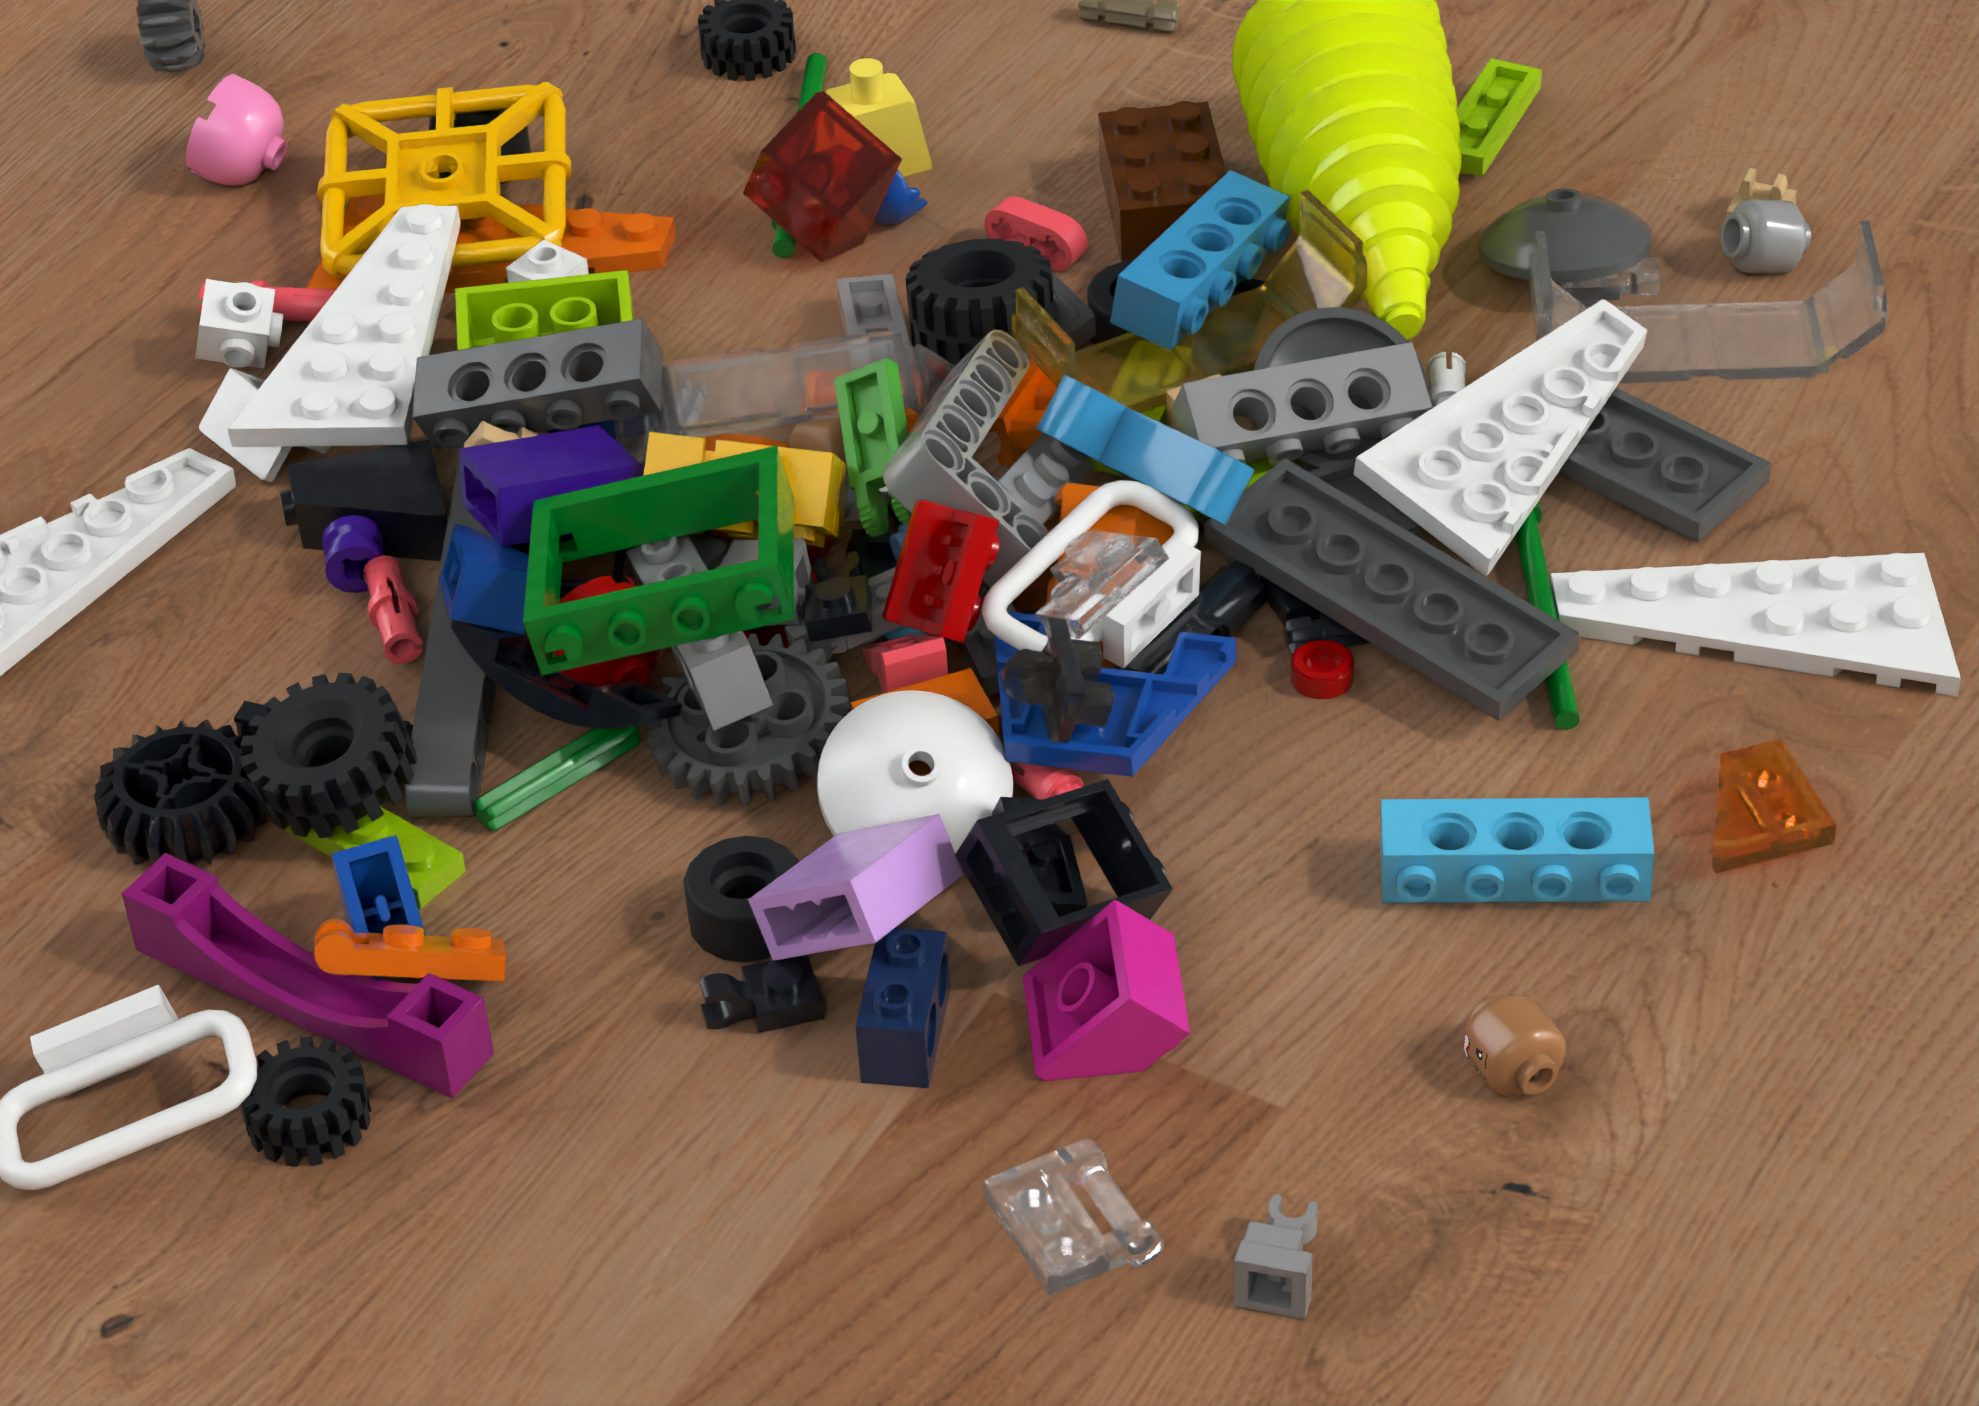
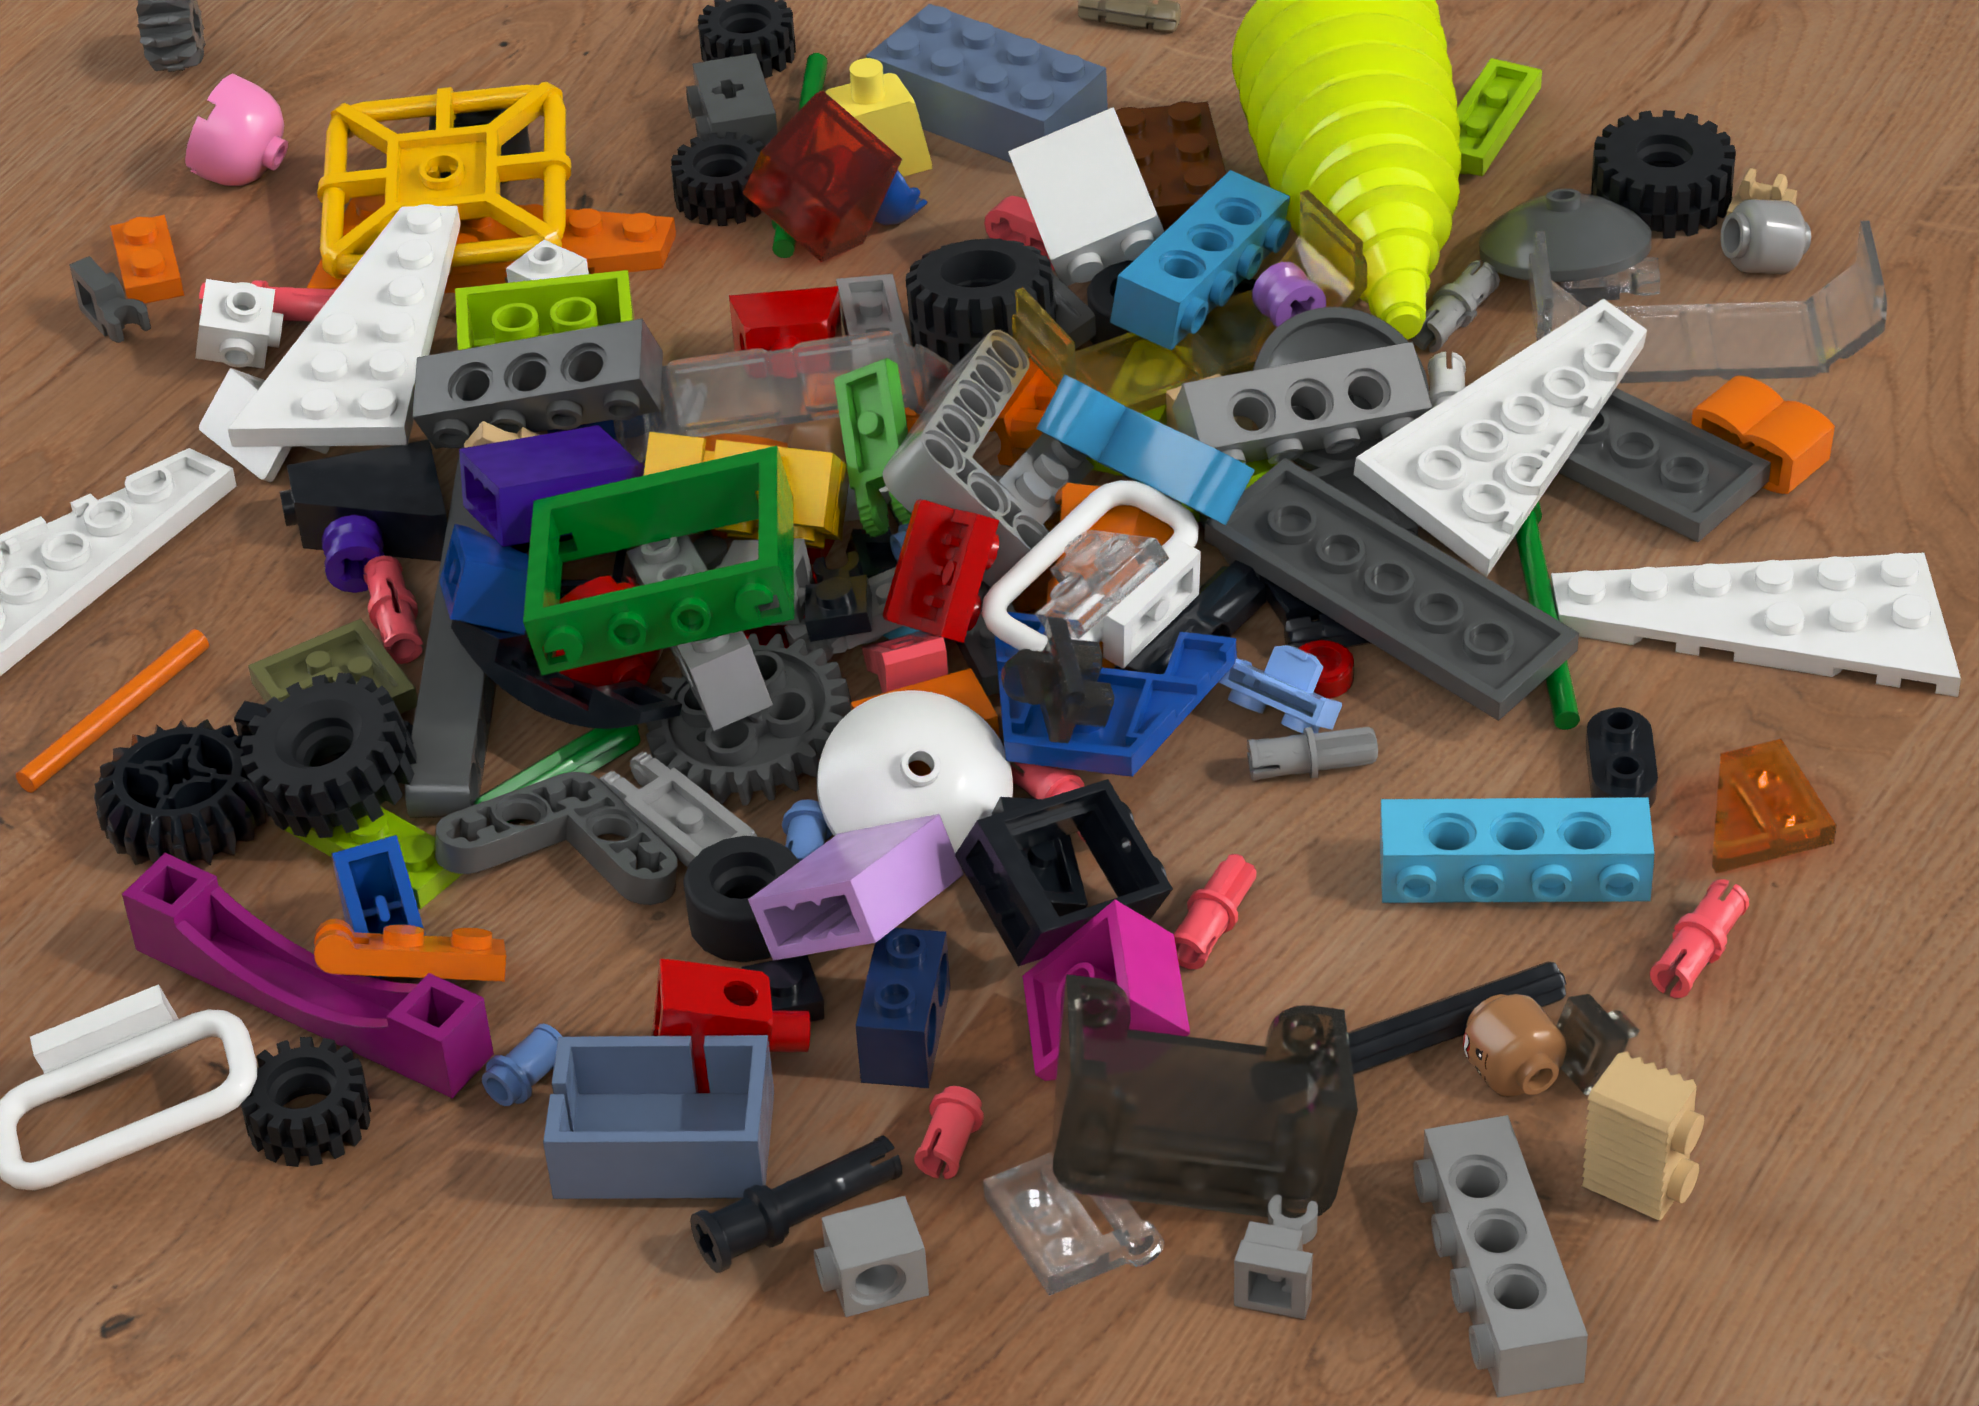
(104, 300): none -> dark grey plate
(112, 711): none -> orange bar
(147, 259): none -> orange plate
(342, 650): none -> olive plate
(511, 1076): none -> medium blue pin
(563, 808): none -> dark grey beam
(636, 1126): none -> sand blue piece
(675, 807): none -> light grey hinge
(713, 176): none -> black tyre
(722, 1002): none -> red torso
(731, 98): none -> dark grey brick
(768, 1213): none -> black pin
(784, 318): none -> red torso
(805, 828): none -> medium blue pin
(872, 1257): none -> light grey brick
(954, 1117): none -> coral pin
(989, 83): none -> sand blue brick
(1087, 197): none -> white brick
(1200, 1115): none -> clear smoke windscreen
(1213, 911): none -> coral axle
(1285, 292): none -> medium lavender wheel
(1285, 685): none -> light blue piece
(1311, 752): none -> light grey axle
(1446, 1017): none -> black axle
(1456, 305): none -> light grey pin
(1501, 1257): none -> light grey brick
(1592, 1039): none -> clear smoke tile
(1621, 755): none -> black plate
(1641, 1136): none -> tan brick
(1666, 171): none -> black tyre
(1699, 938): none -> coral pin
(1761, 422): none -> orange brick

